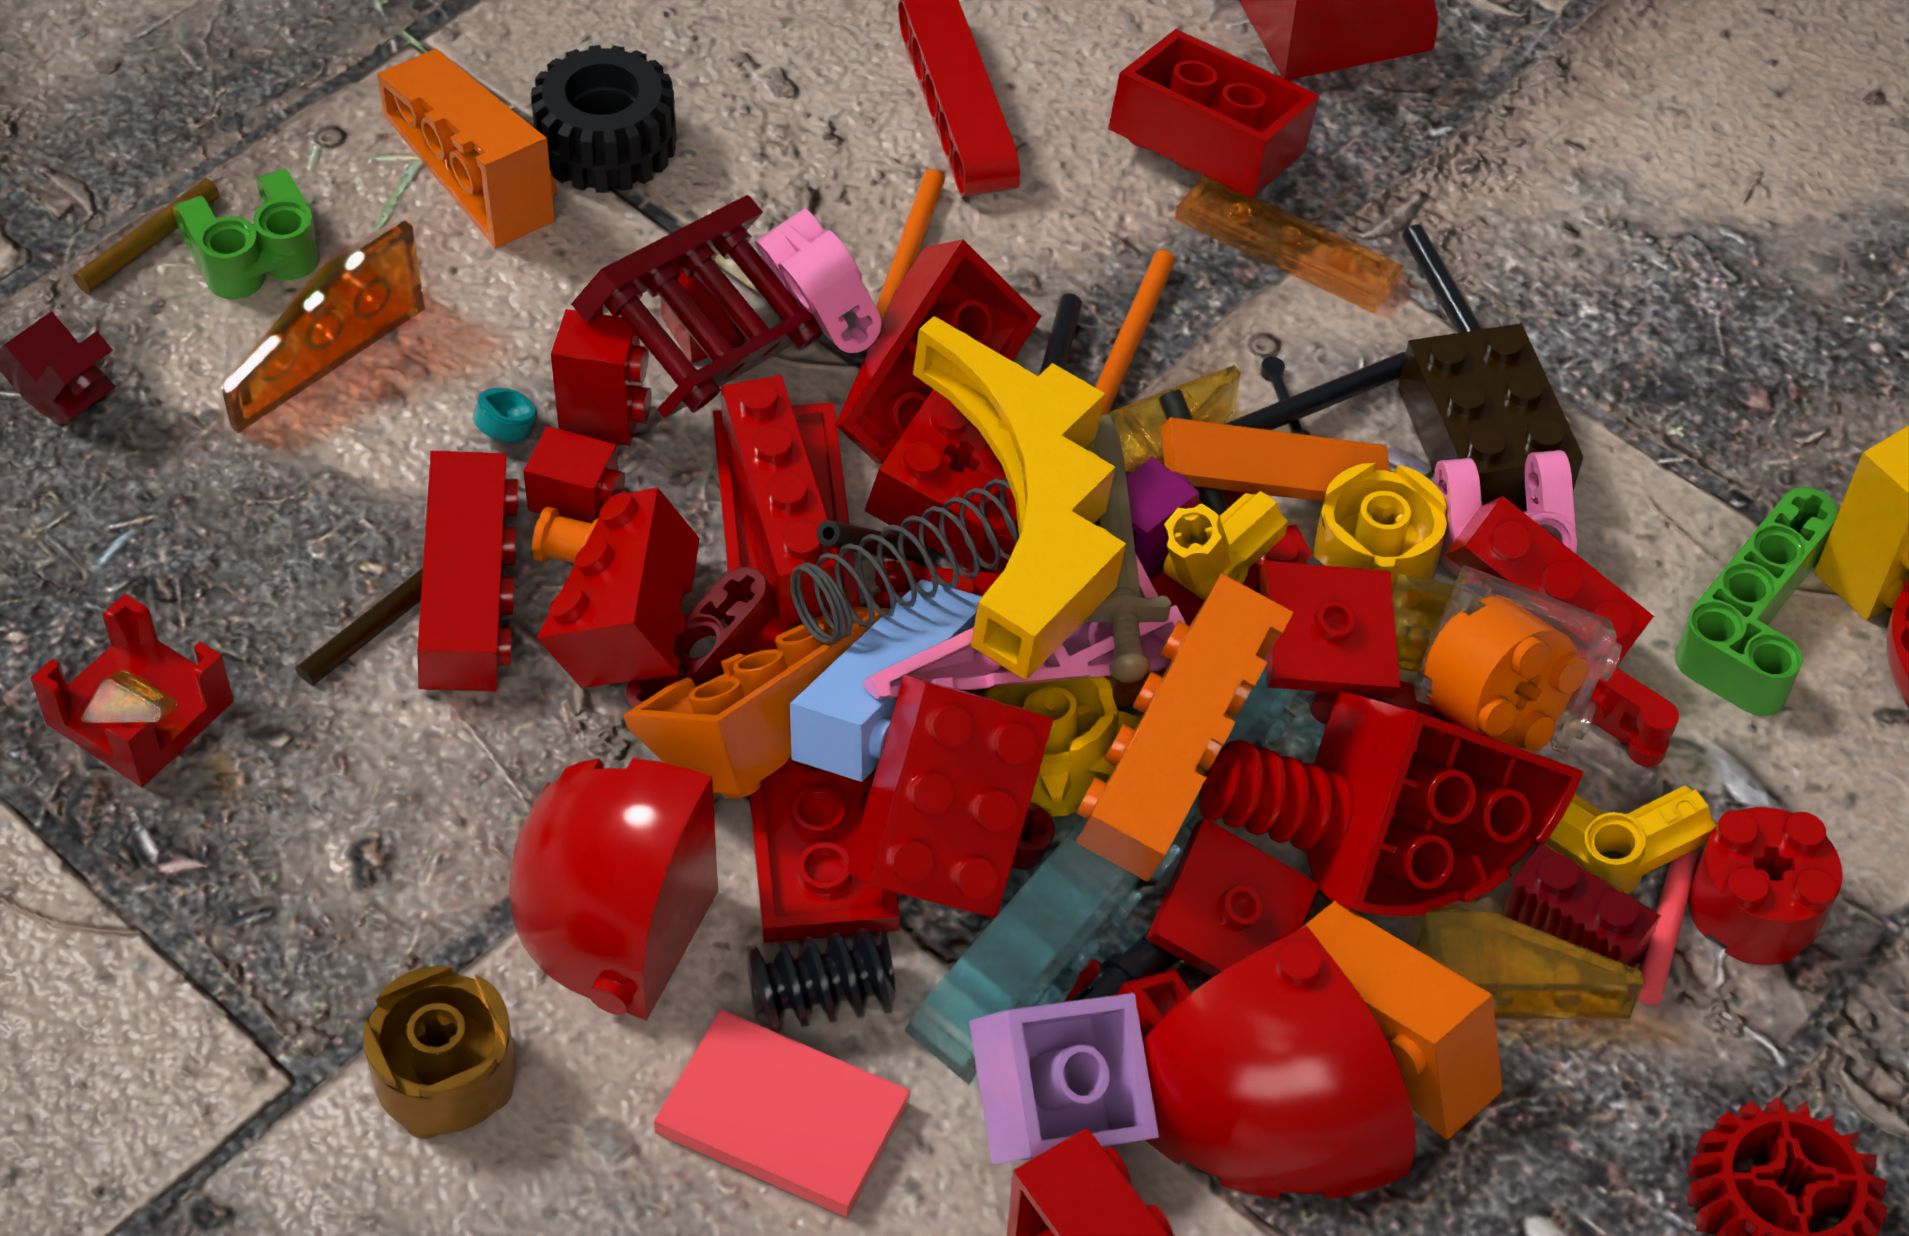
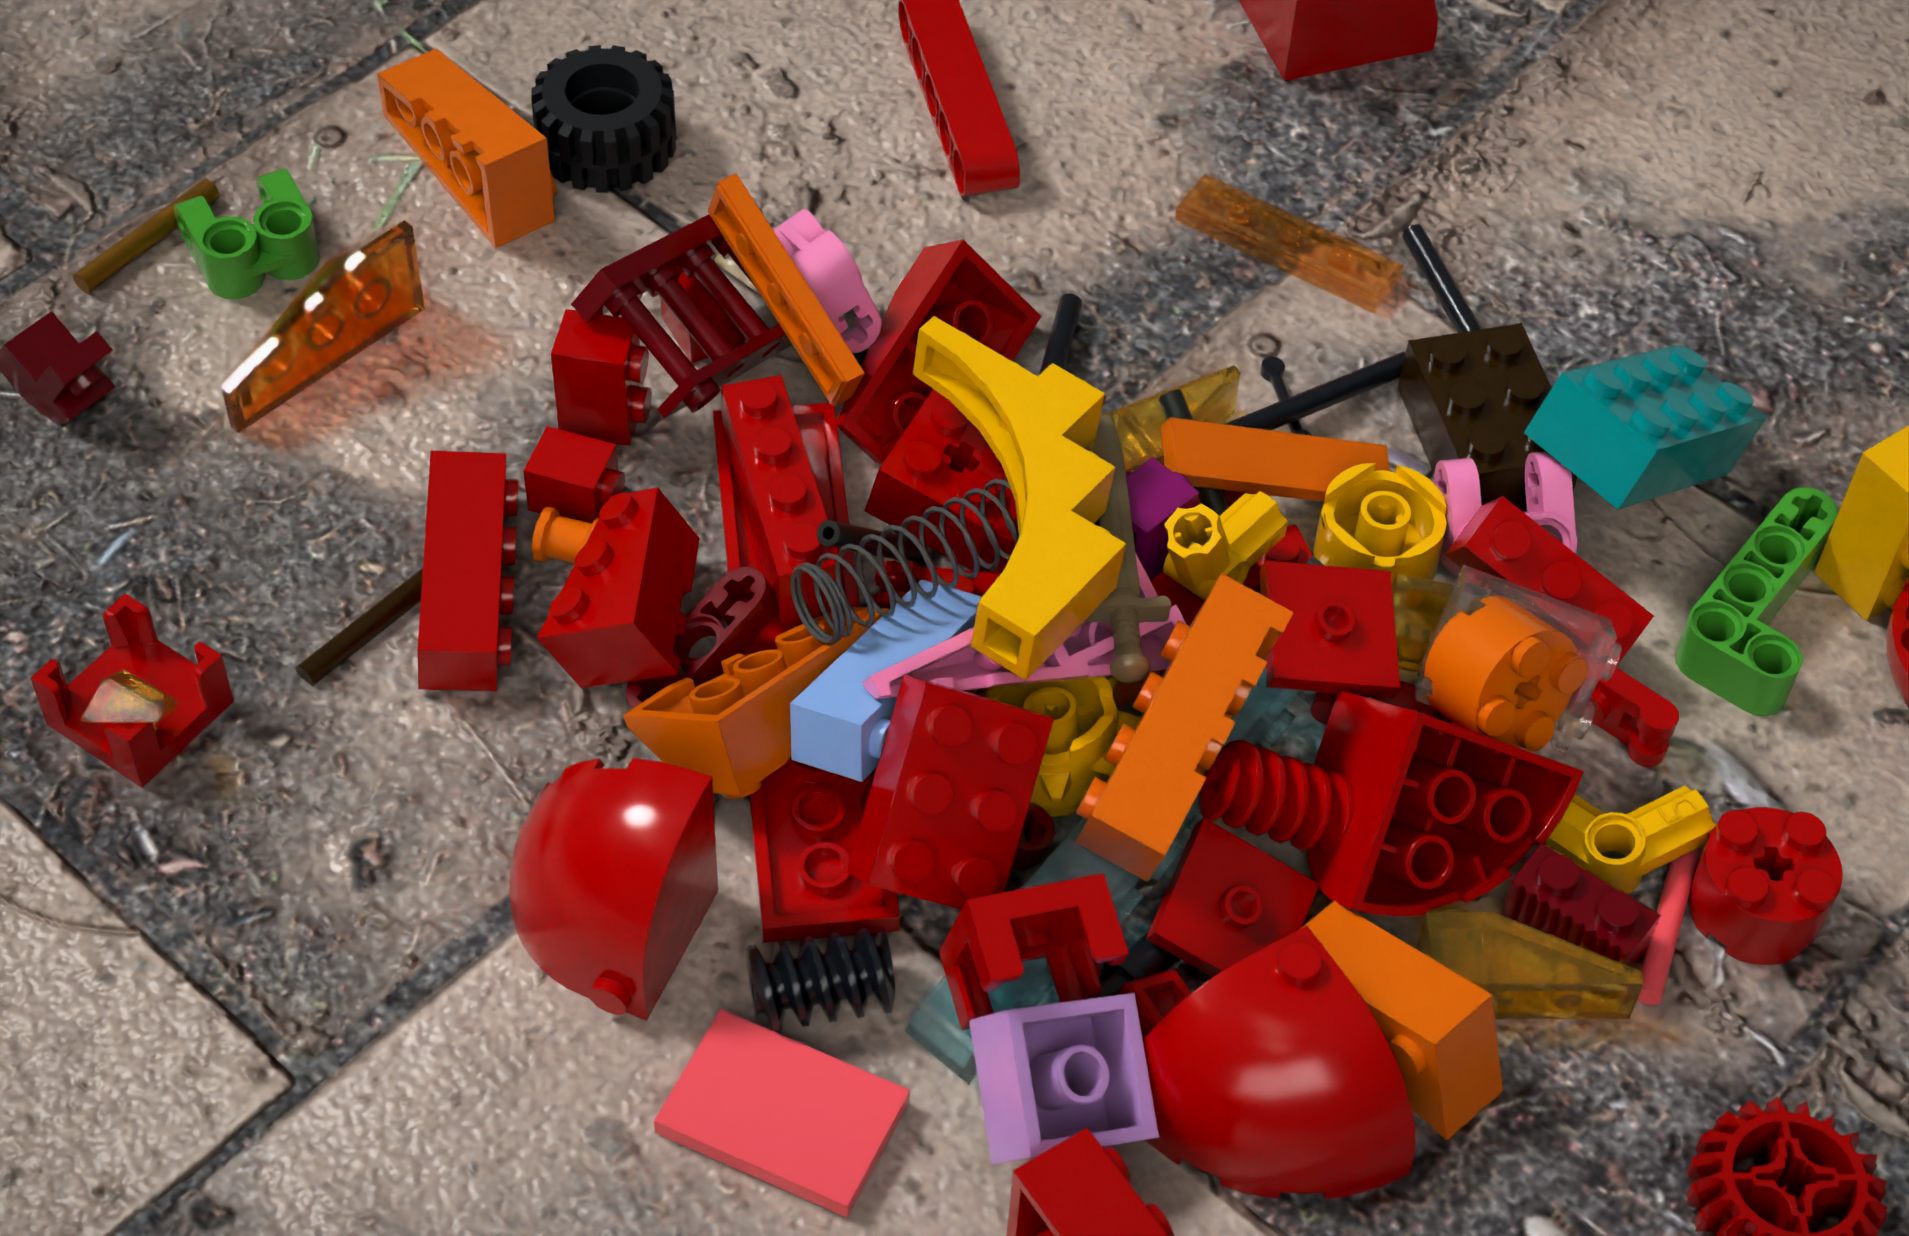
(440, 1051): pearl gold brick -> none
(504, 414): teal tile -> none
(785, 290): none -> orange tile
(912, 235): orange bar -> none
(1056, 921): none -> red panel
(1134, 327): orange bar -> none
(1213, 112): red brick -> none
(1645, 424): none -> teal brick

